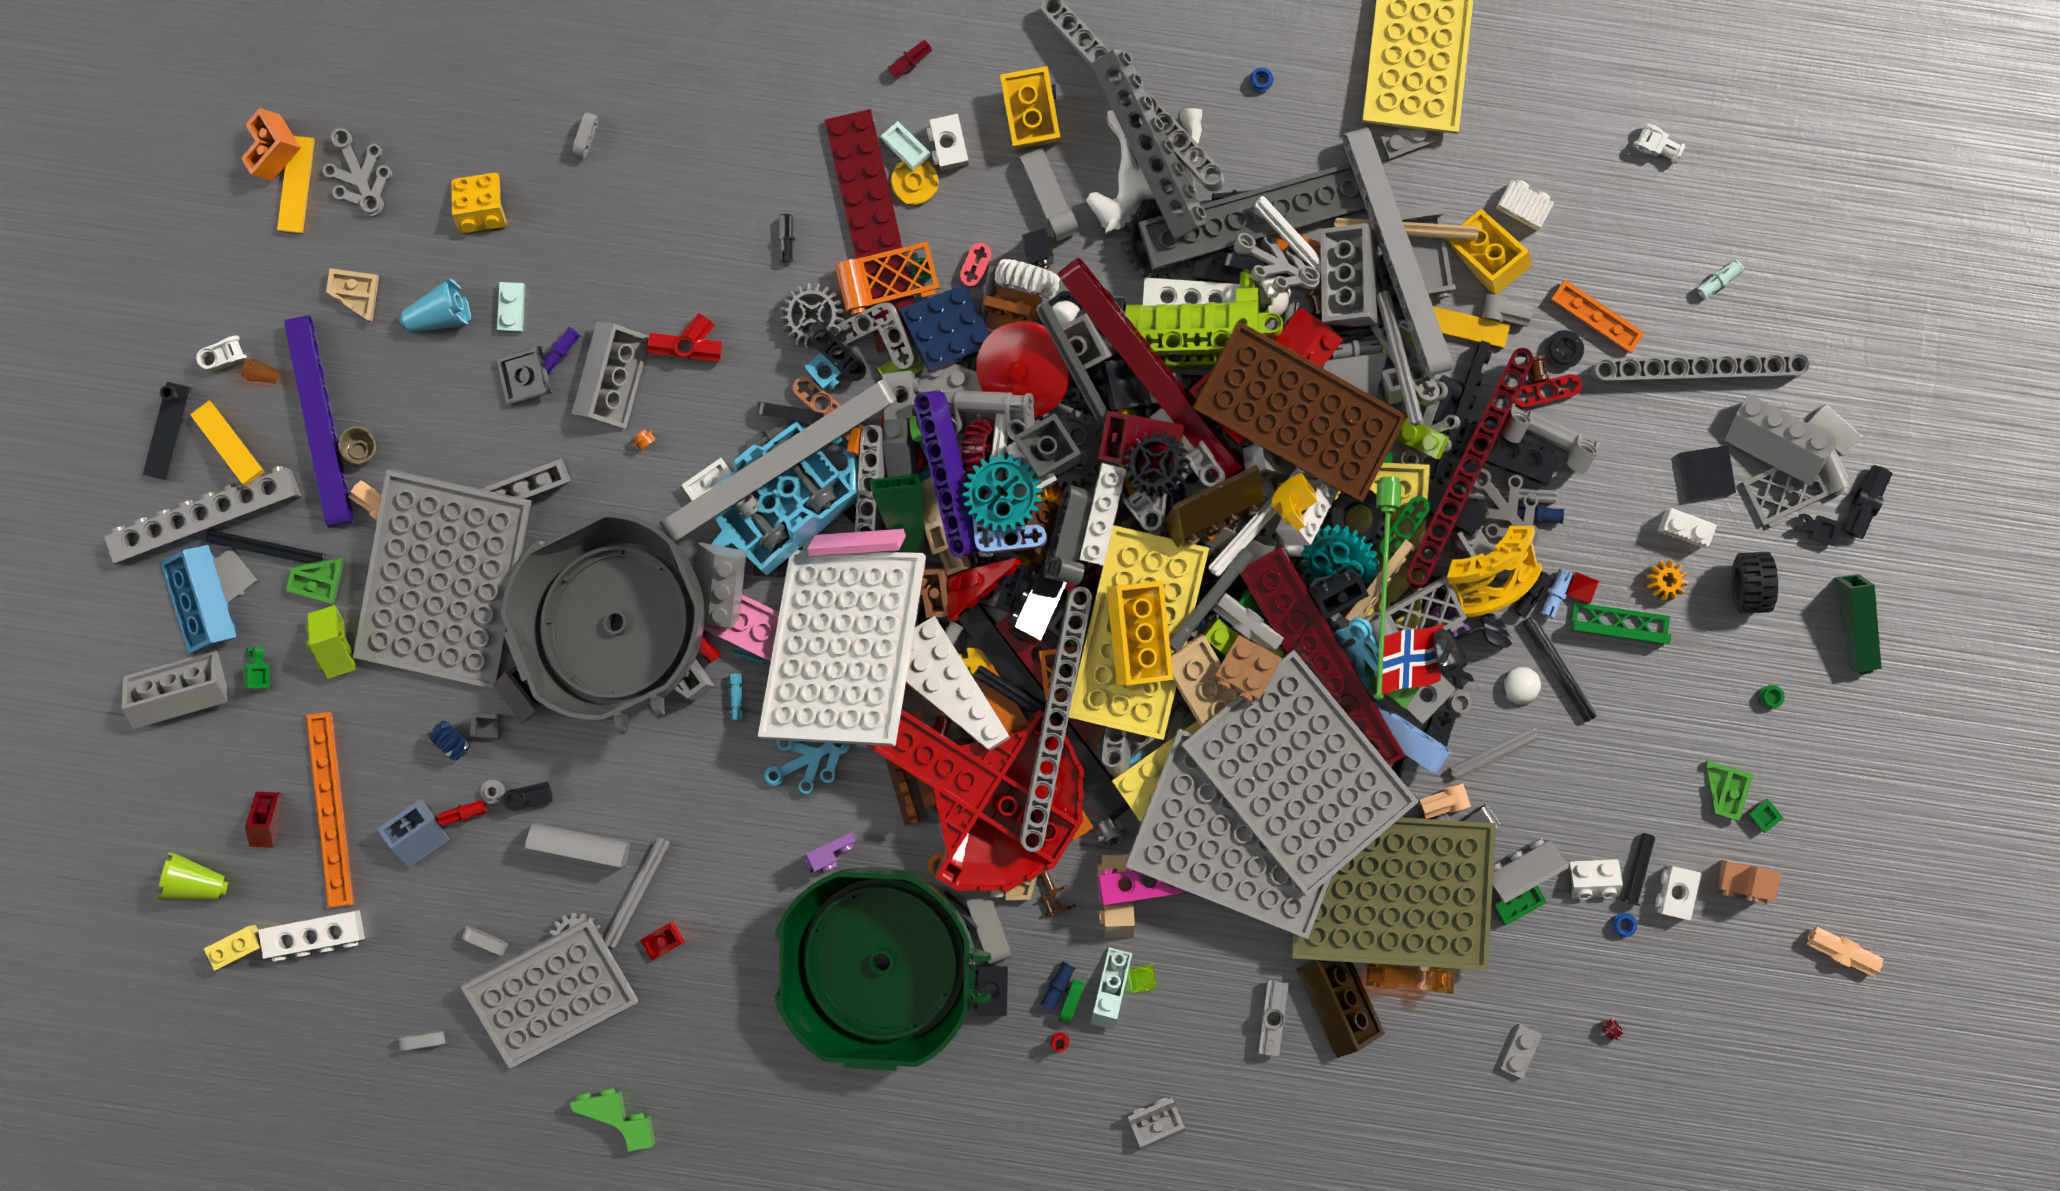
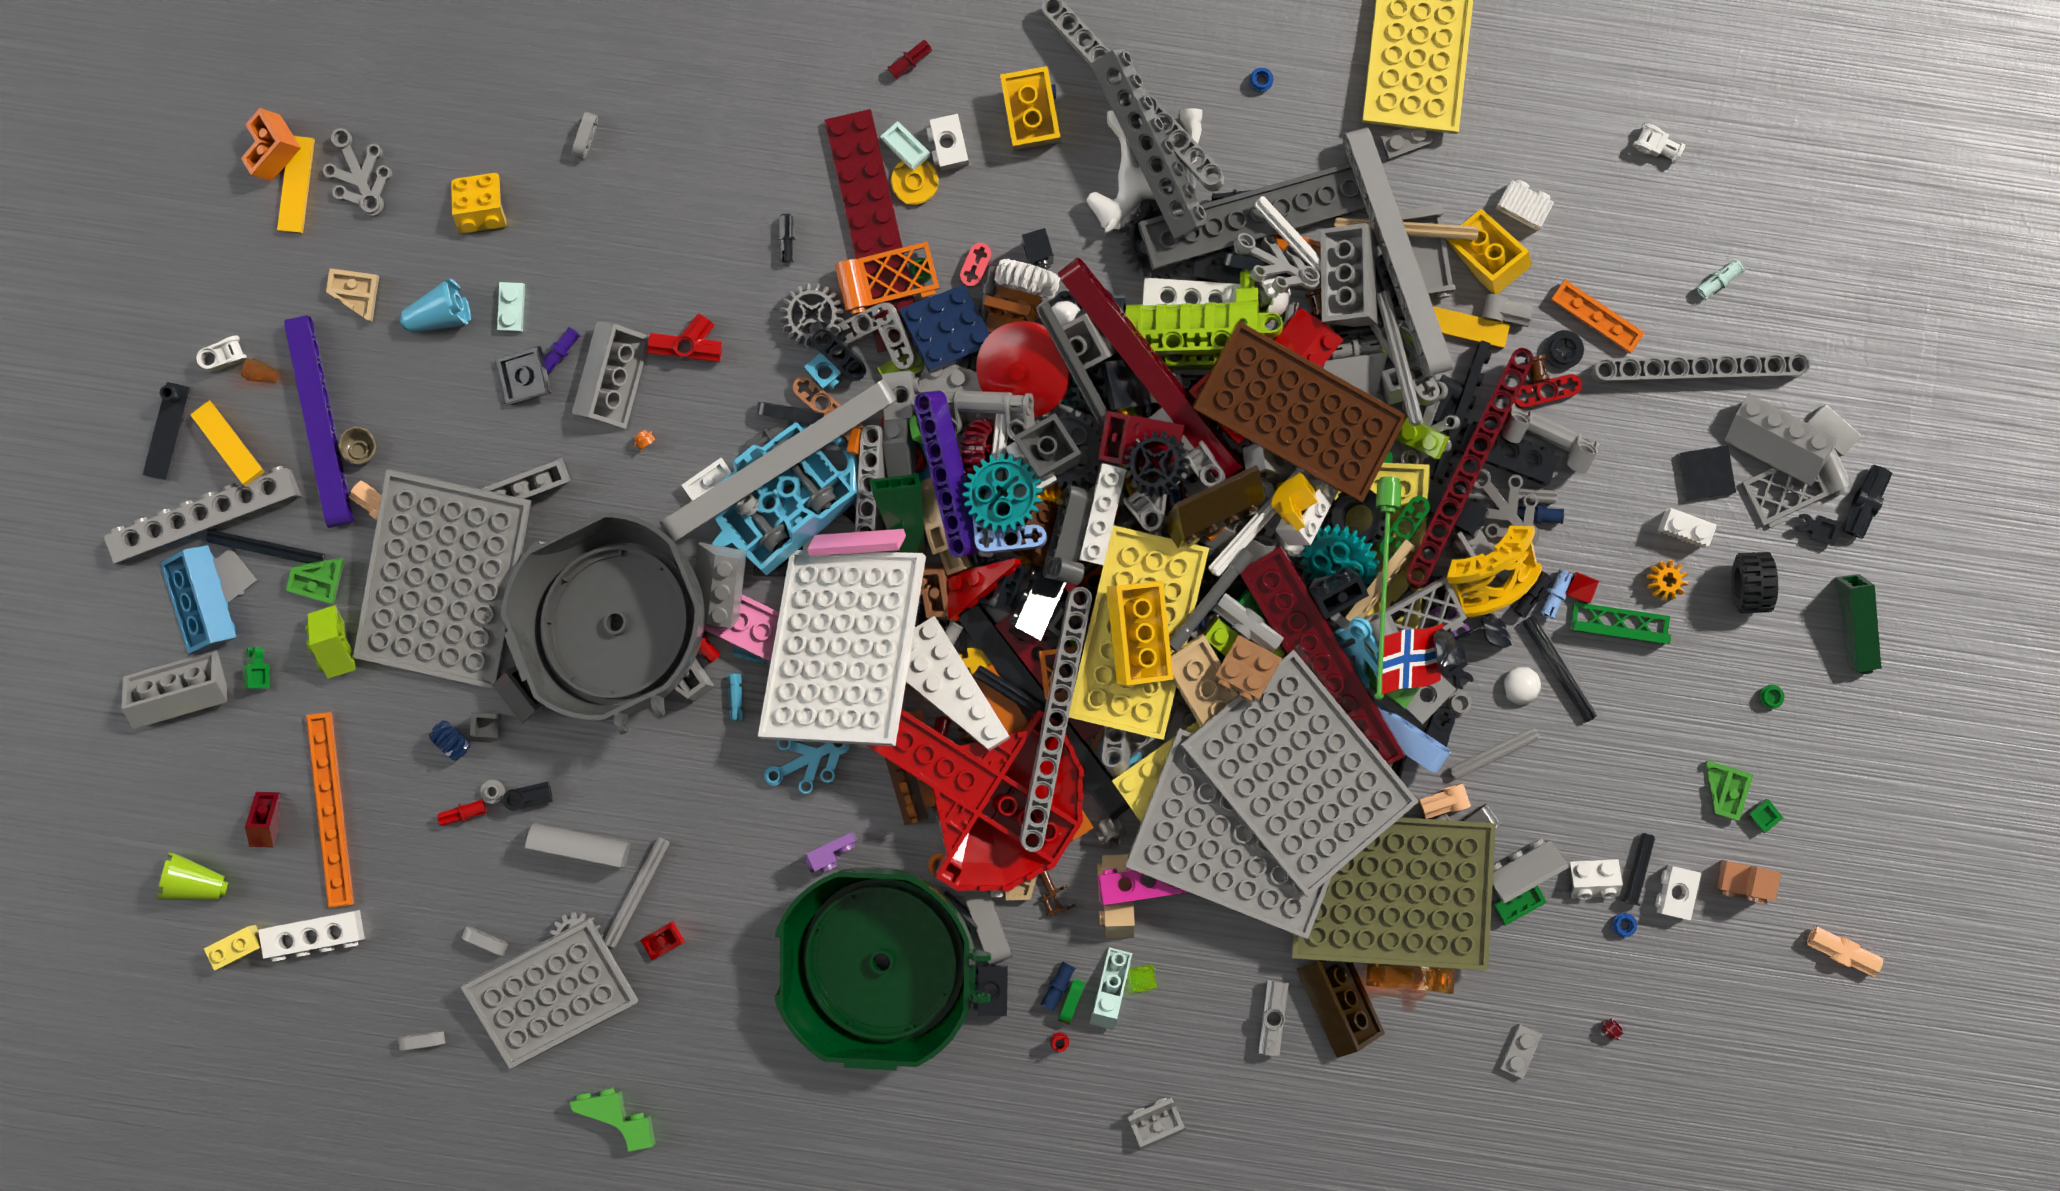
(413, 833): sand blue slope -> none
(1049, 195): light grey beam -> none

